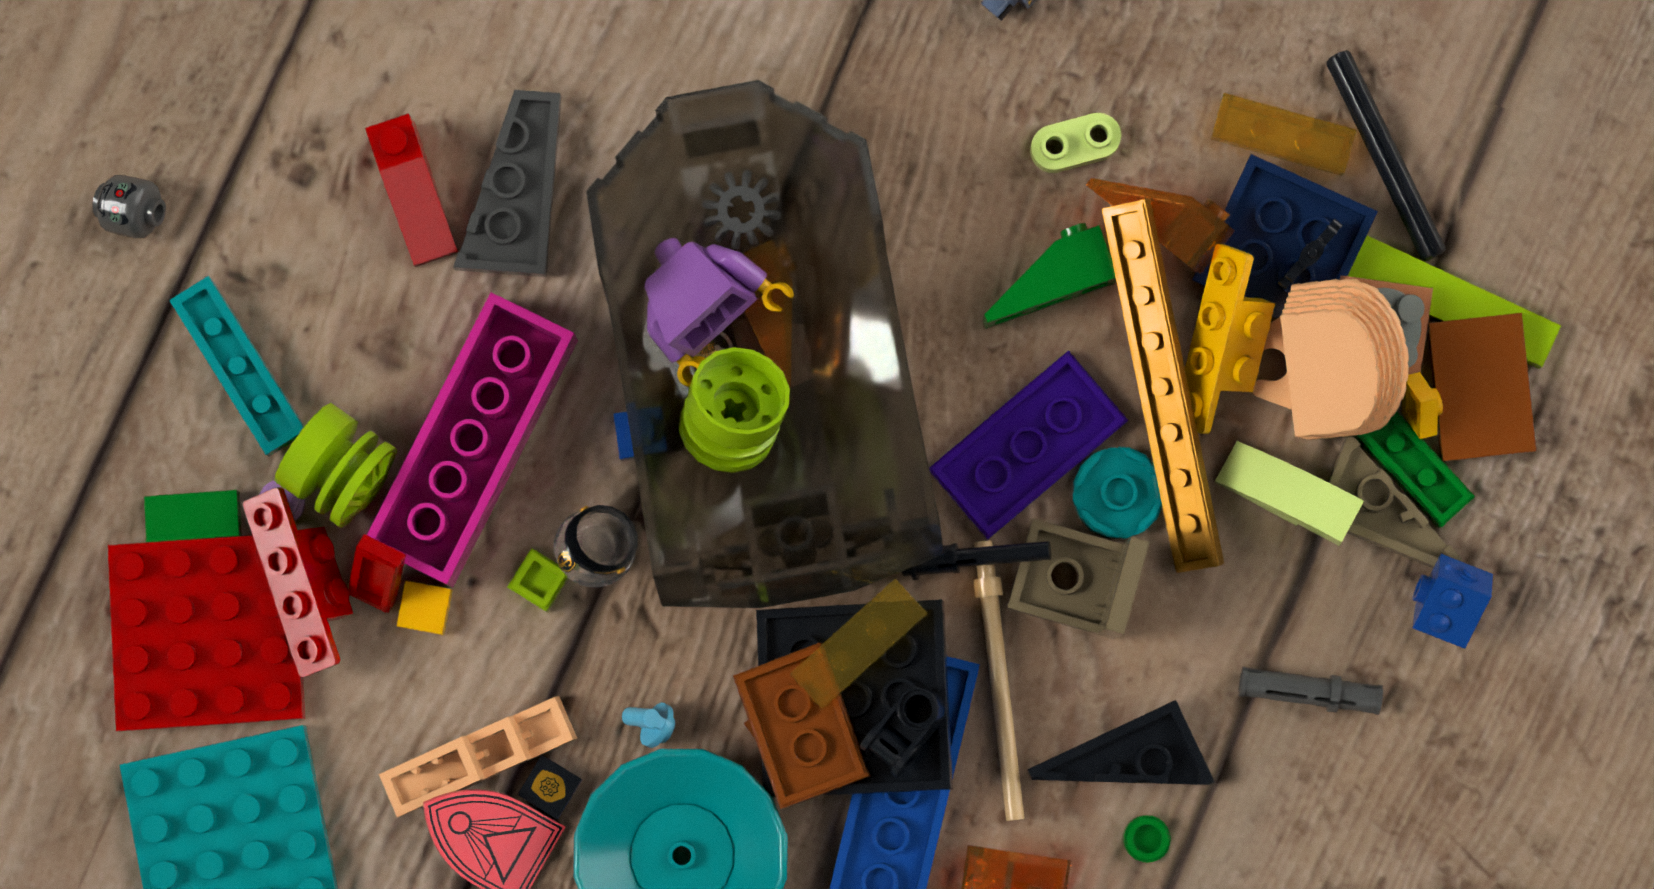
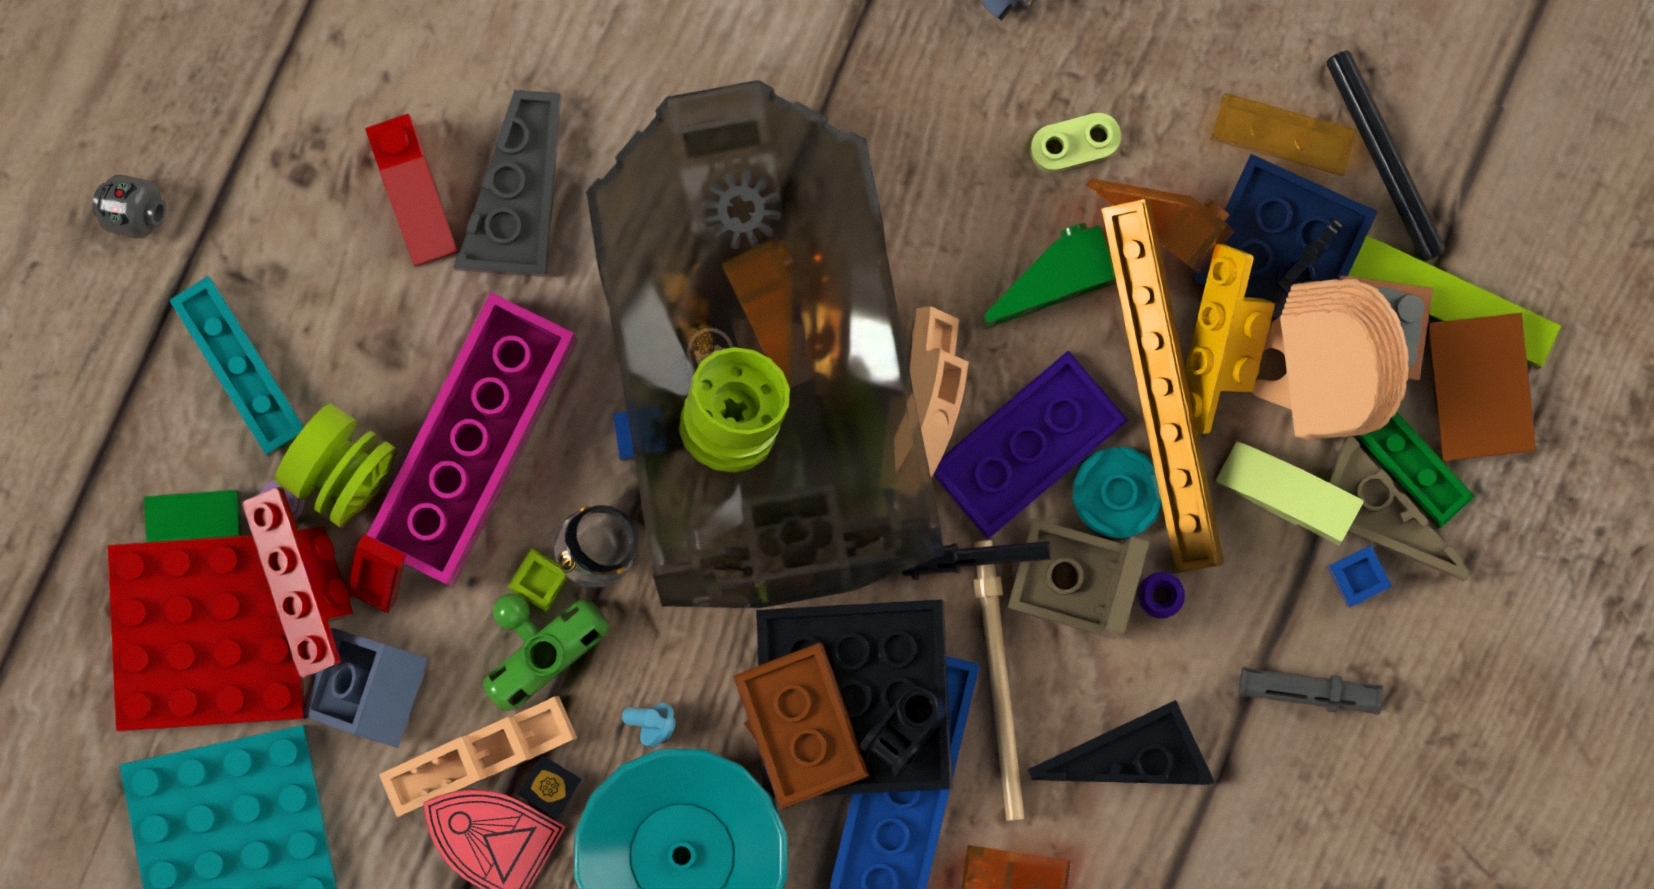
(367, 690): none -> sand blue slope
(424, 607): yellow tile -> none
(522, 669): none -> bright green piece
(700, 295): medium lavender torso -> none
(858, 644): clear yellow tile -> none
(936, 379): none -> light nougat slope
(1146, 838): green tile -> none
(1171, 584): none -> dark purple plate
(1359, 576): none -> blue plate
(1421, 406): yellow plate -> none
(1451, 600): blue head -> none

